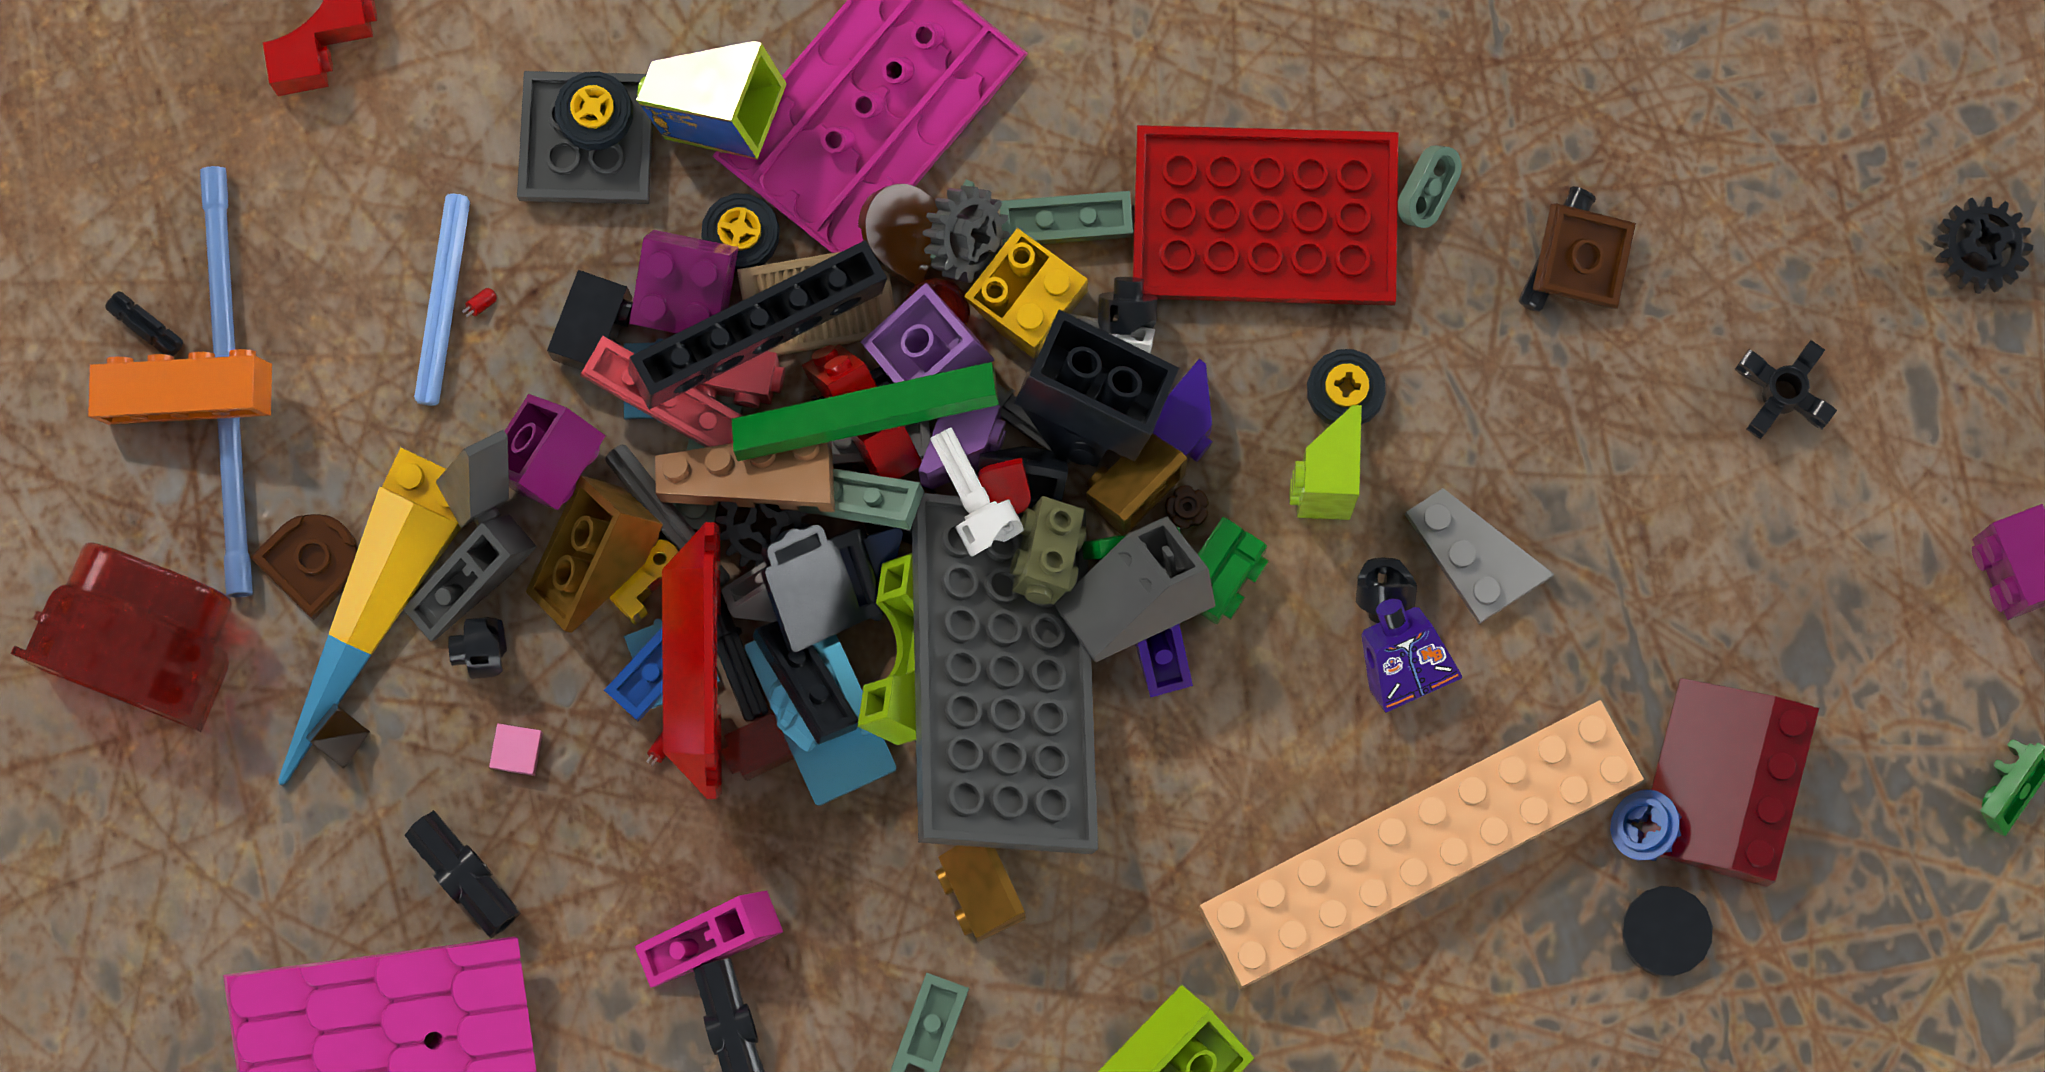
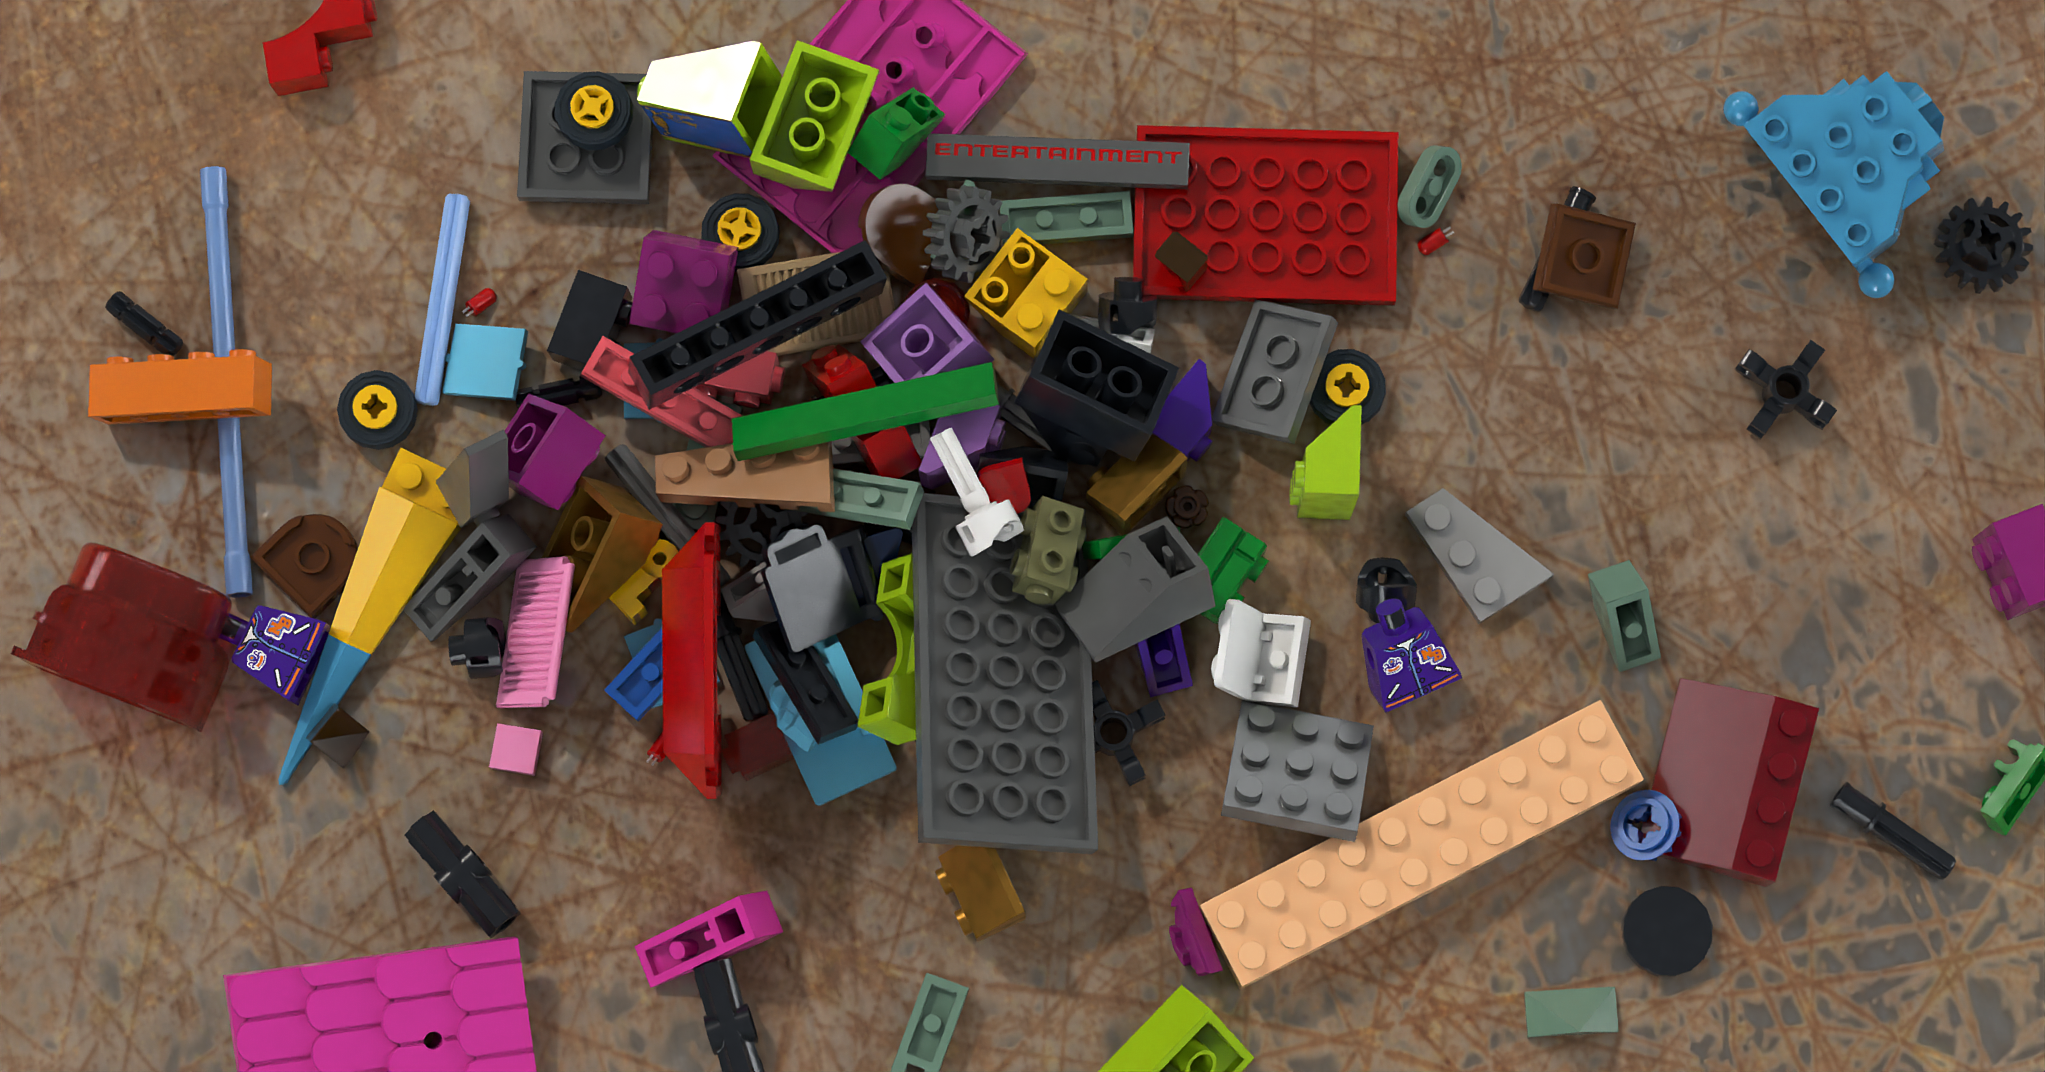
(277, 648): none -> dark purple torso
(388, 420): none -> black wheel
(485, 361): none -> medium azure piece
(535, 633): none -> bright pink window
(562, 391): none -> black axle
(812, 119): none -> lime slope
(895, 132): none -> green slope
(1057, 161): none -> dark grey tile
(1133, 723): none -> black pin
(1183, 259): none -> dark brown slope
(1192, 936): none -> magenta plate
(1260, 655): none -> white bracket
(1274, 371): none -> dark grey plate
(1298, 771): none -> dark grey plate
(1433, 241): none -> red piece
(1571, 1012): none -> sand green slope
(1625, 615): none -> sand green slope
(1852, 160): none -> dark azure piece
(1893, 831): none -> black axle

